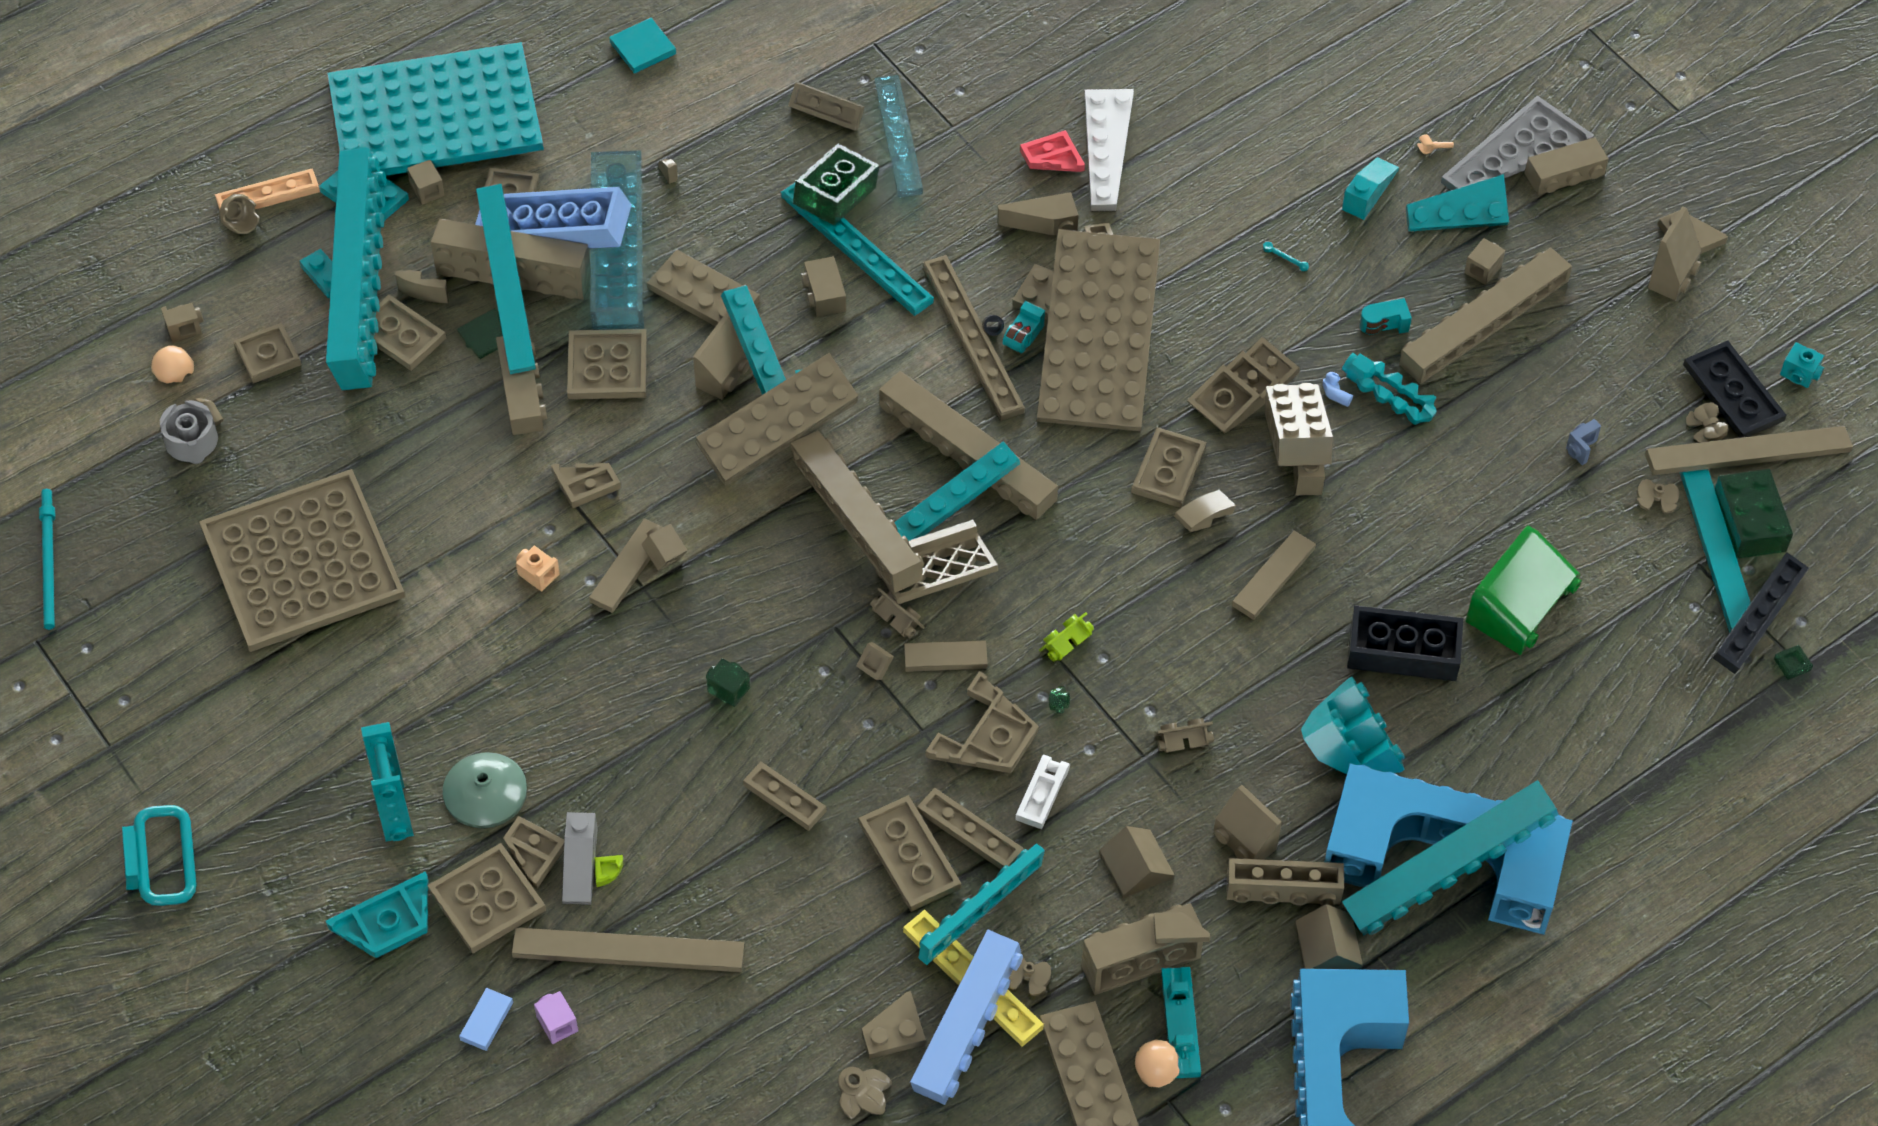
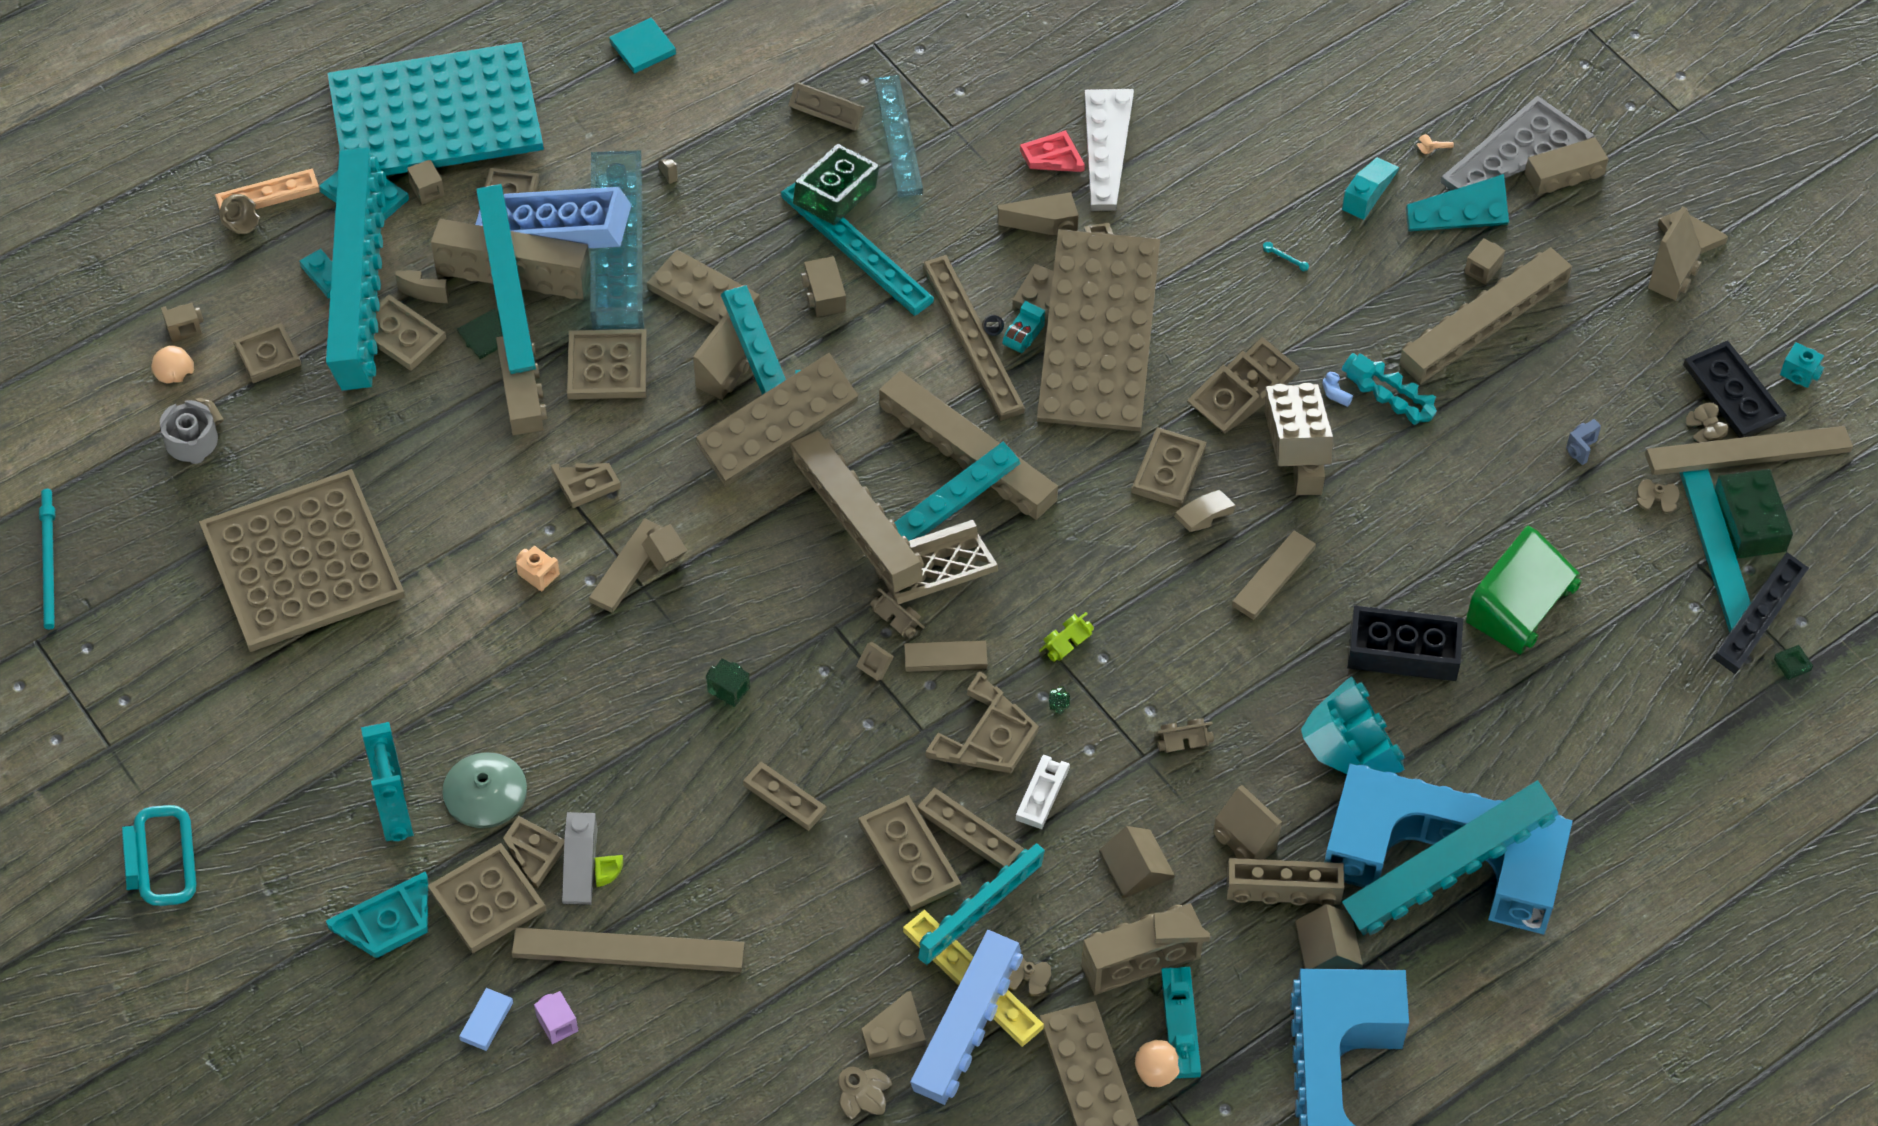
(1386, 316): teal leg -> none

